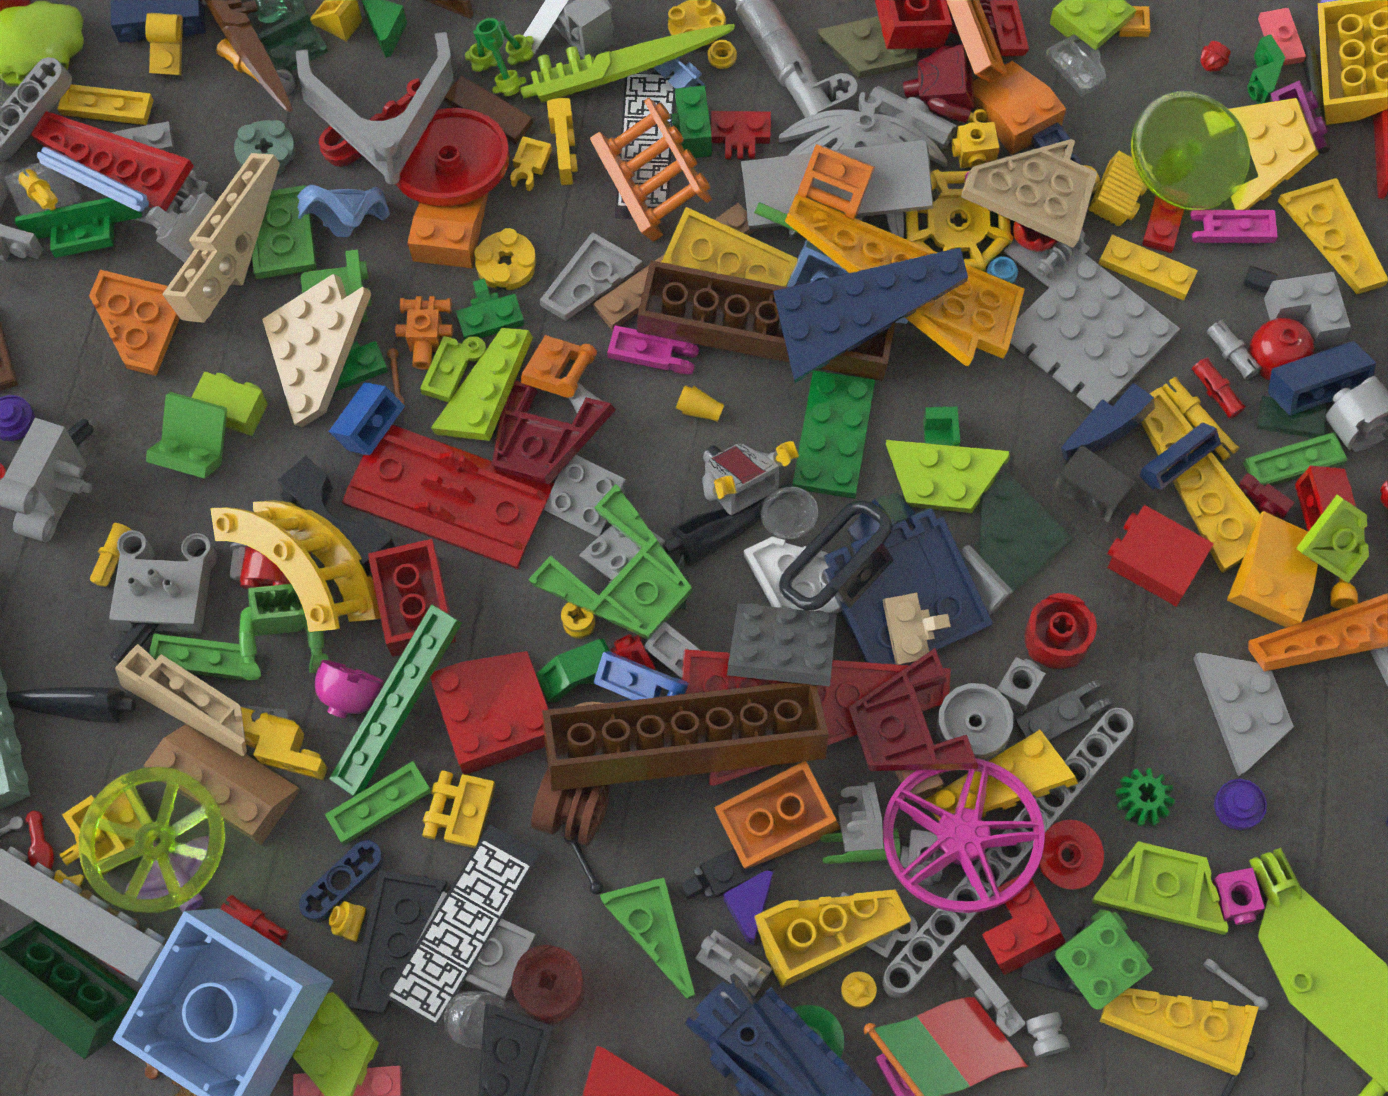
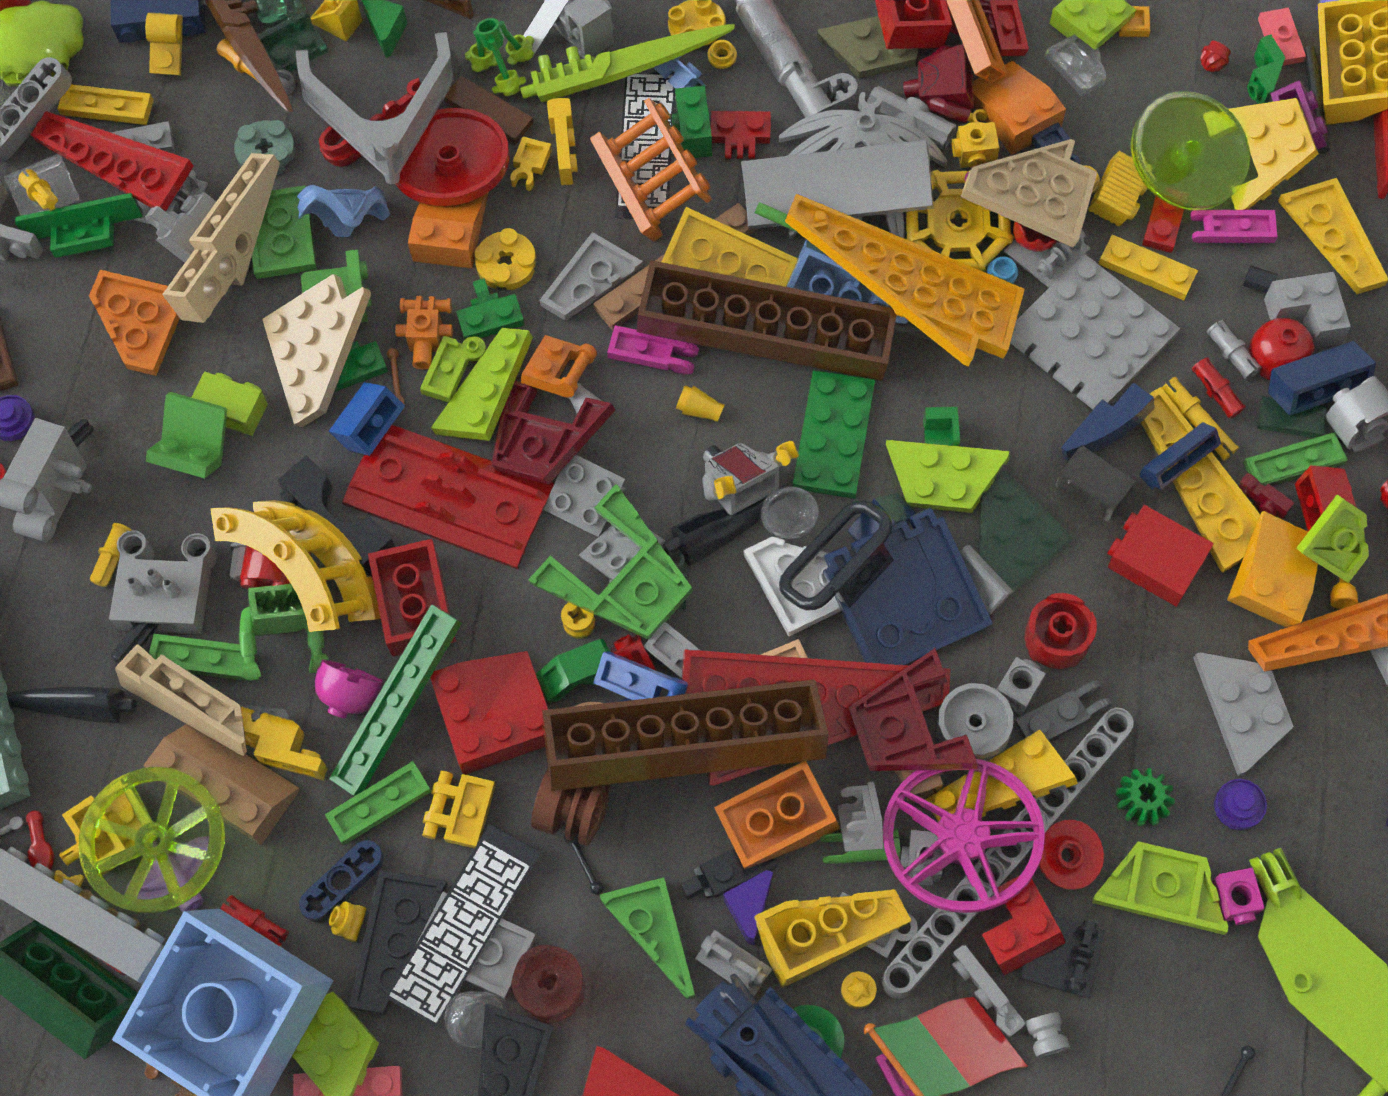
(93, 179): axle -> none
(782, 644): dark grey plate -> none
(840, 172): orange plate -> none
(849, 309): dark blue wing -> none
(910, 627): tan hinge -> none
(1103, 959): bright green bracket -> none
(1195, 1028): yellow wing -> none
(1260, 1001): light grey hinge -> none

